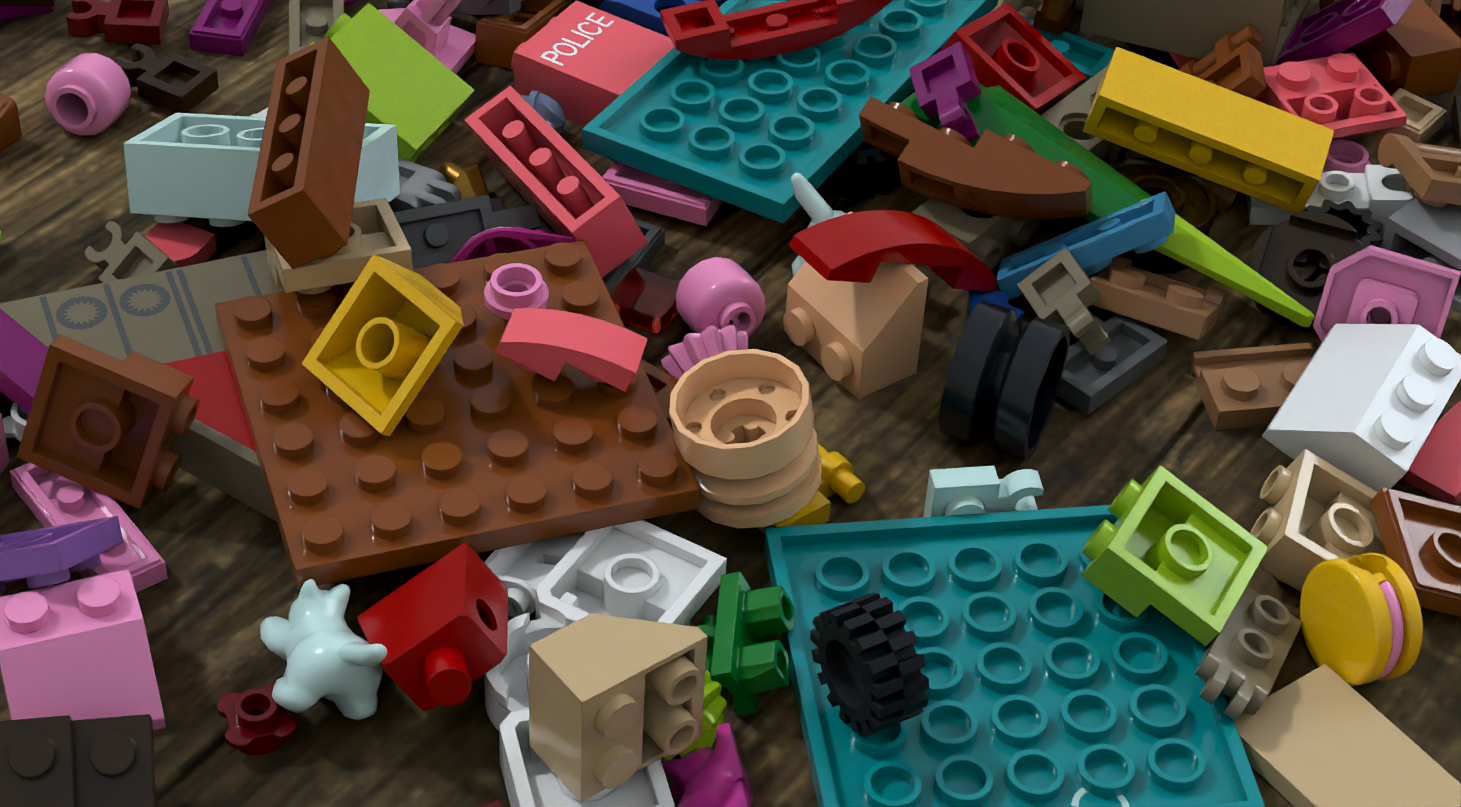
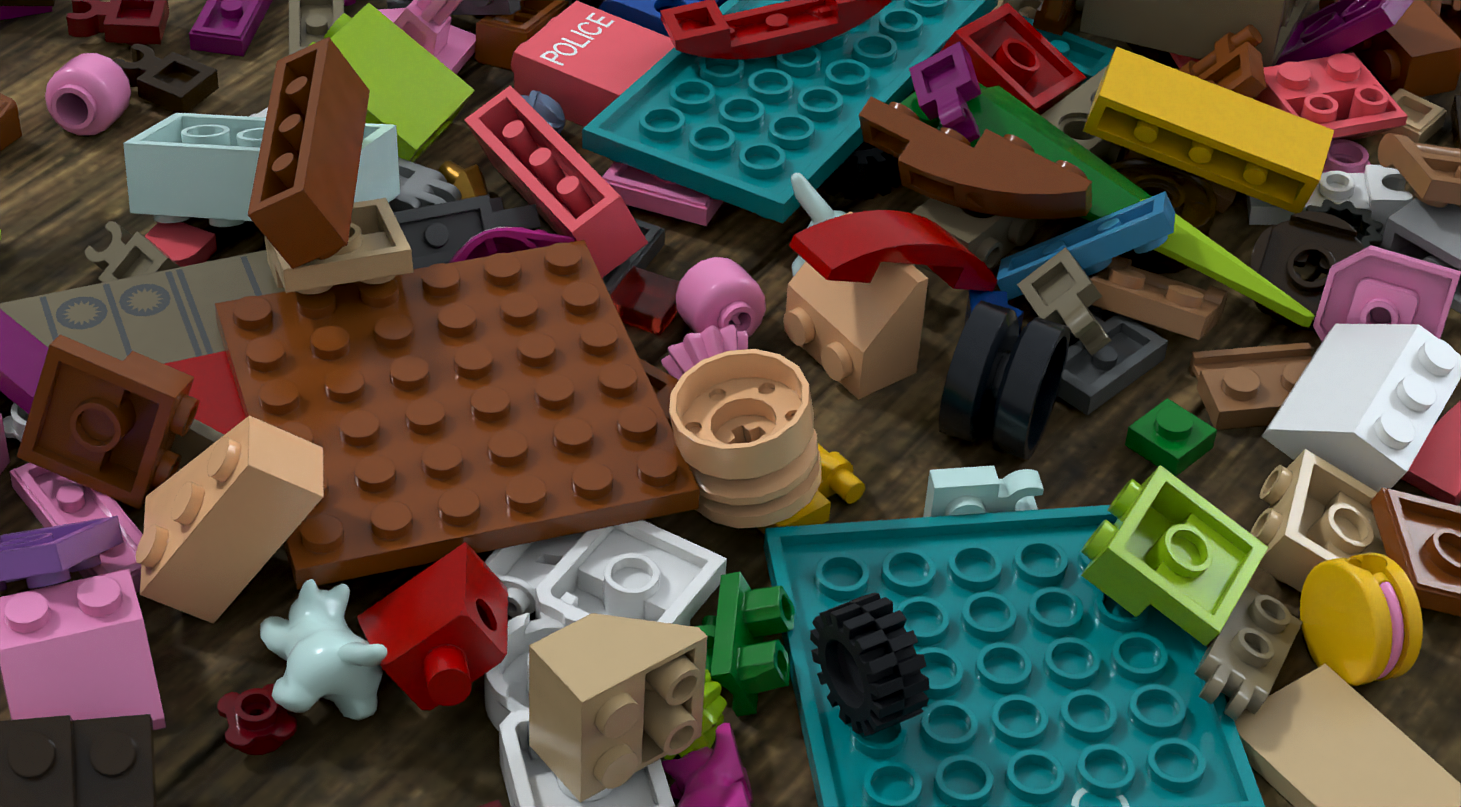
(226, 517): none -> light nougat wedge
(384, 342): yellow slope -> none
(515, 287): bright pink plate -> none
(549, 338): coral slope -> none
(1170, 437): none -> green plate

